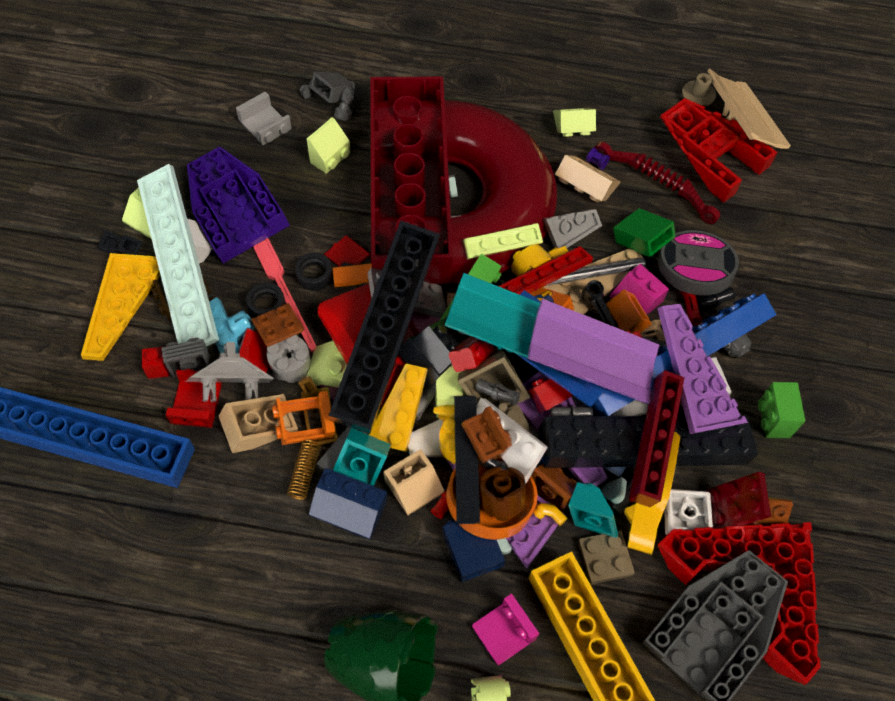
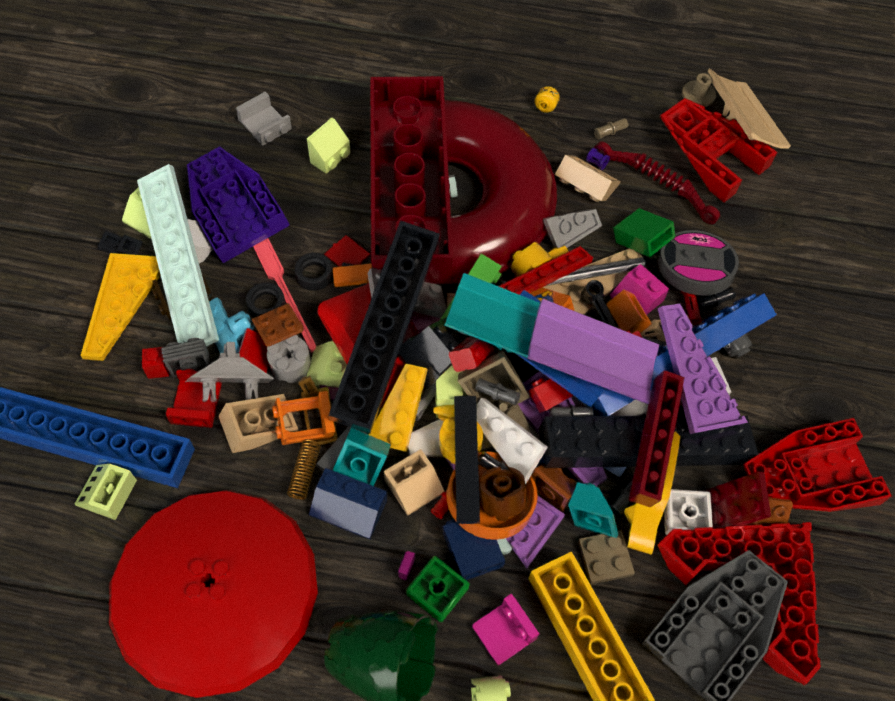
(106, 490): none -> yellowish green slope
(222, 634): none -> red container
(333, 89): dark grey torso -> none
(406, 565): none -> magenta tile
(436, 574): none -> green brick
(487, 435): dark orange bracket -> none
(502, 241): yellowish green tile -> none
(547, 99): none -> yellow head
(550, 510): yellow arm -> none
(575, 120): yellowish green slope -> none
(610, 128): none -> dark tan axle
(615, 490): light aqua tile -> none
(781, 410): bright green brick -> none
(820, 469): none -> red wedge

